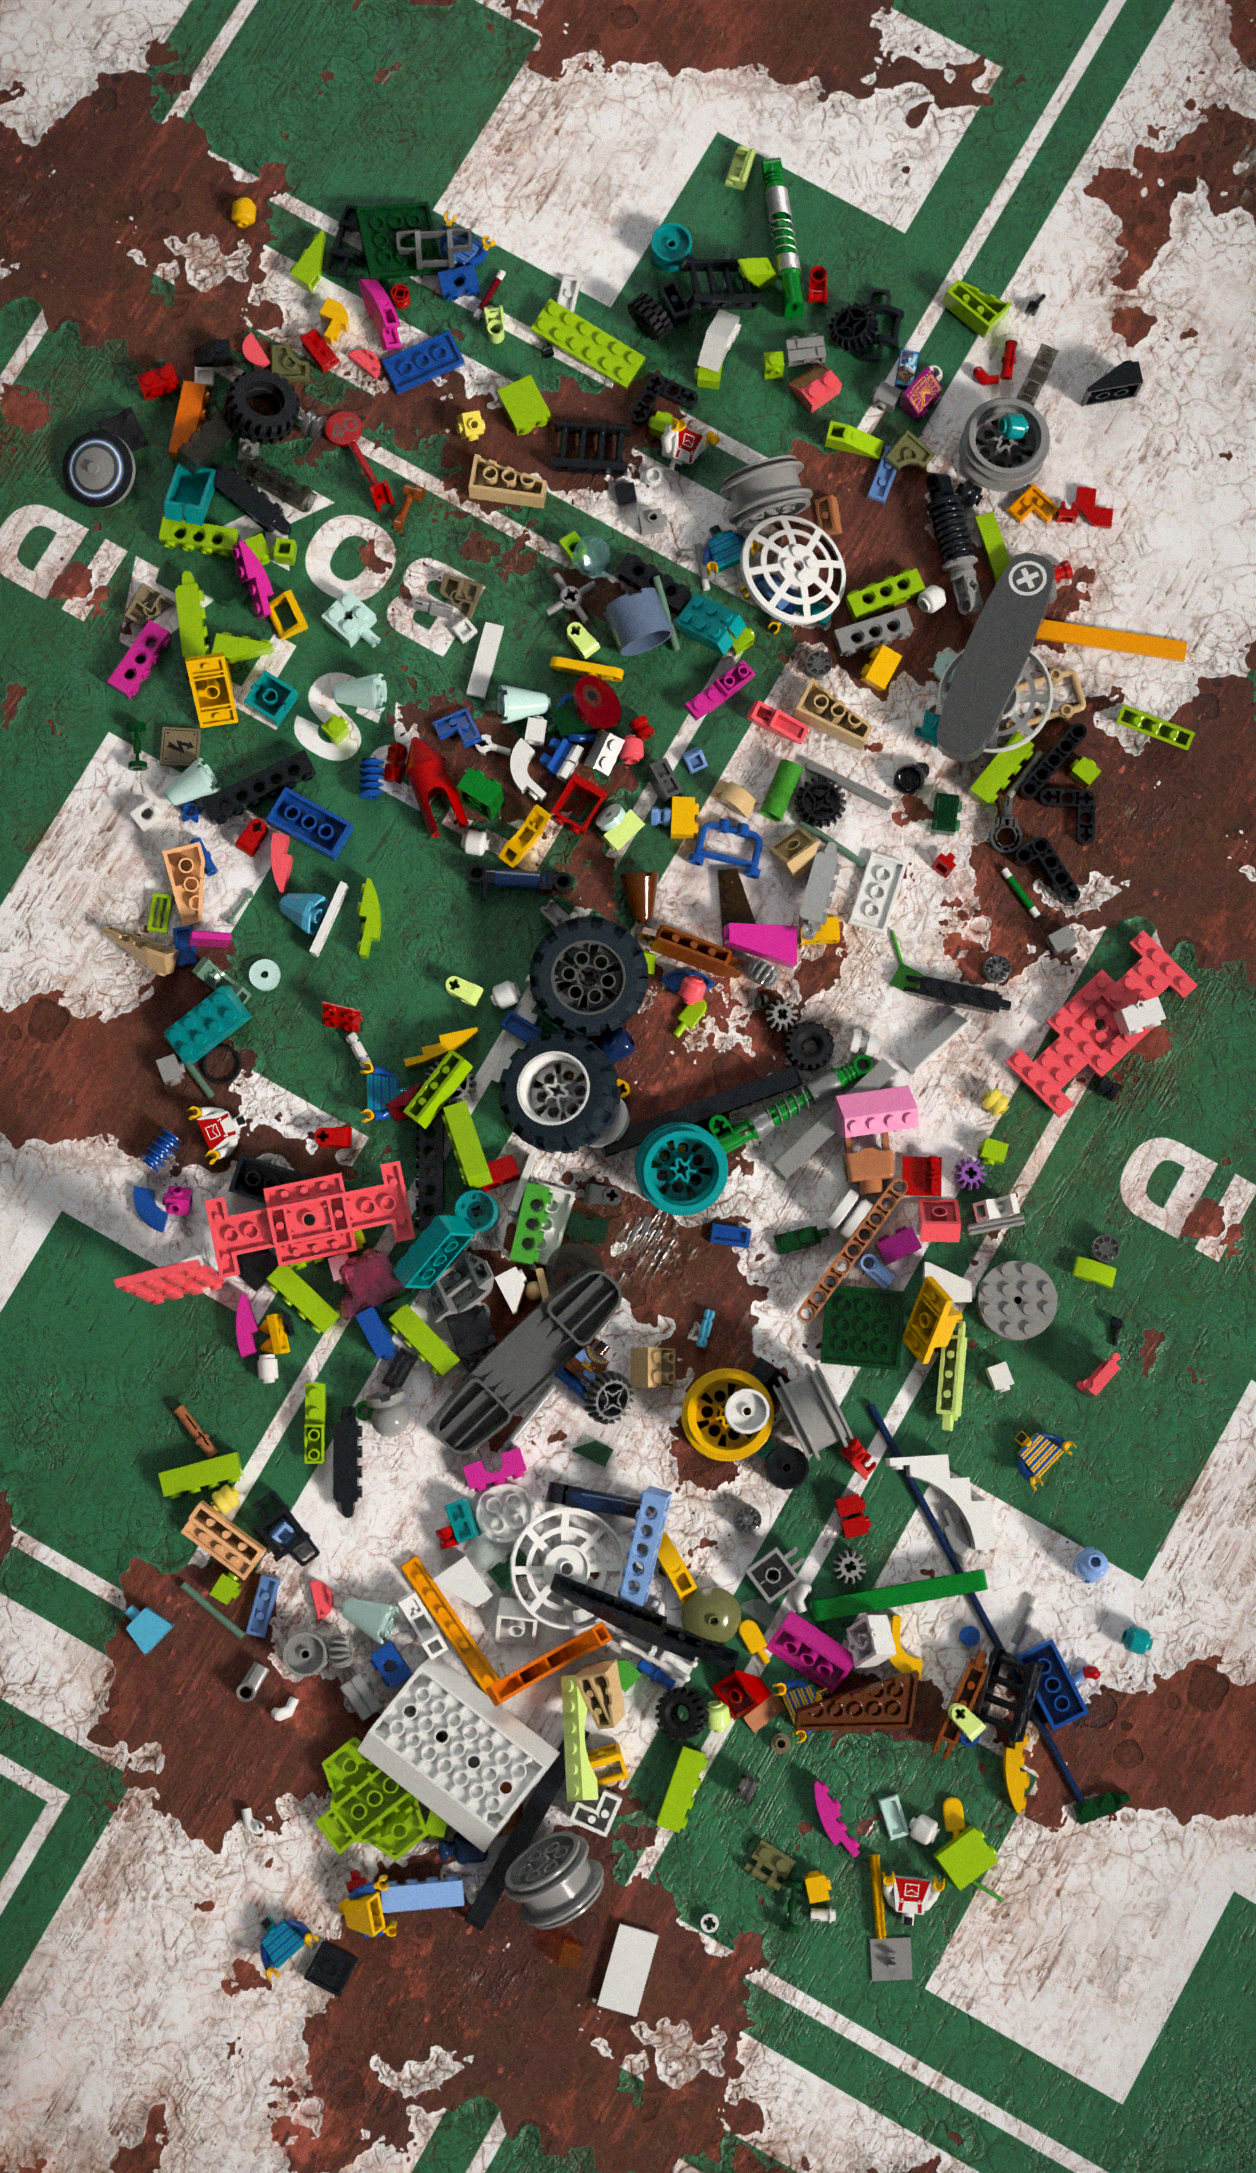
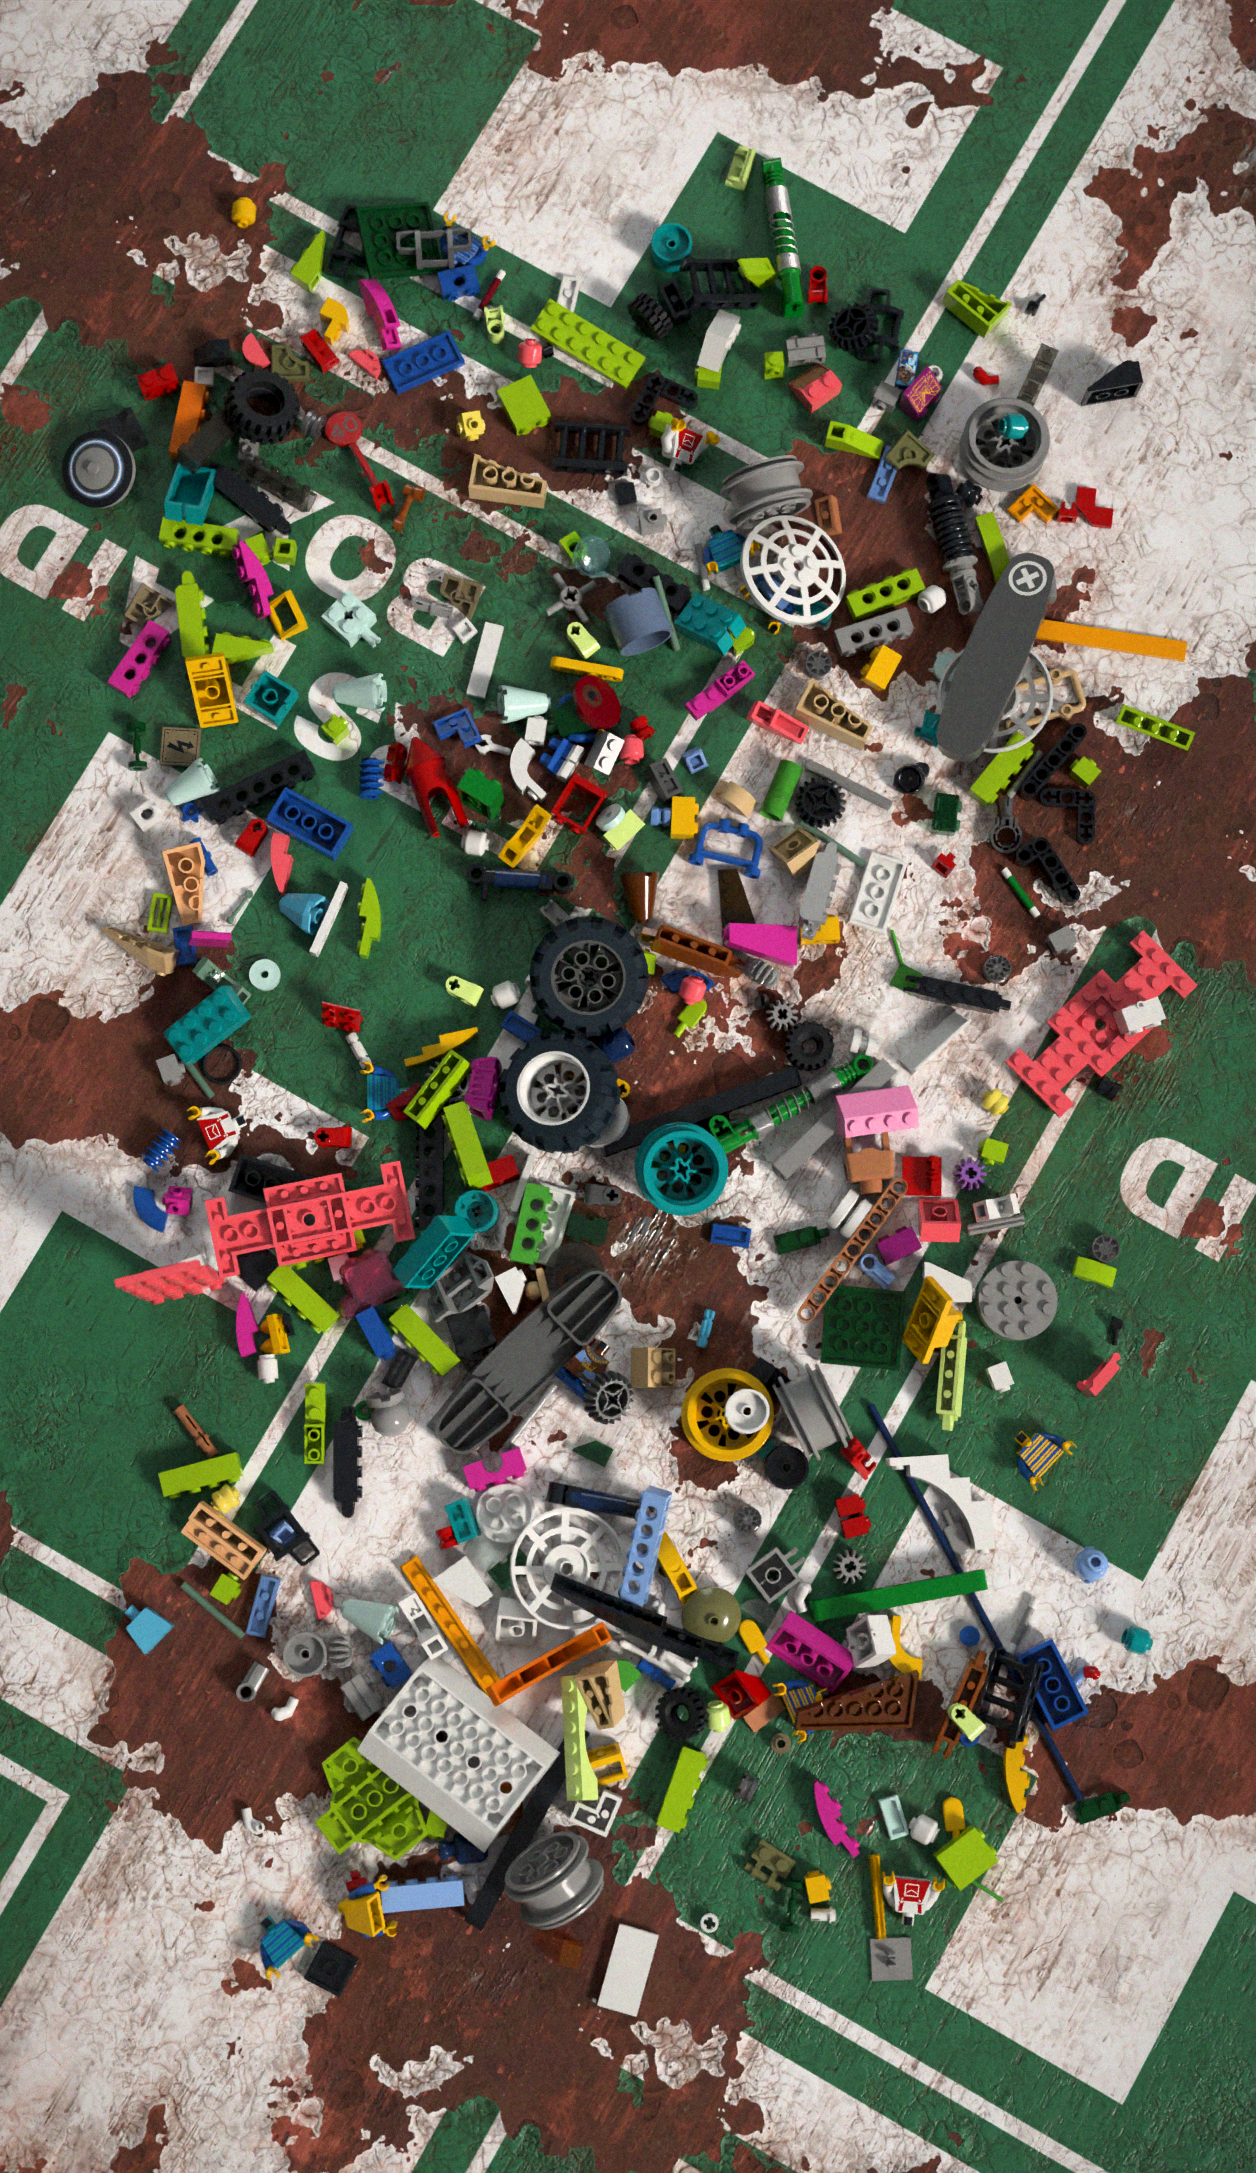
(399, 300): red wheel -> none
(483, 1087): none -> magenta piece
(529, 353): none -> coral head
(1008, 359): red pin -> none
(1063, 571): red wheel -> none

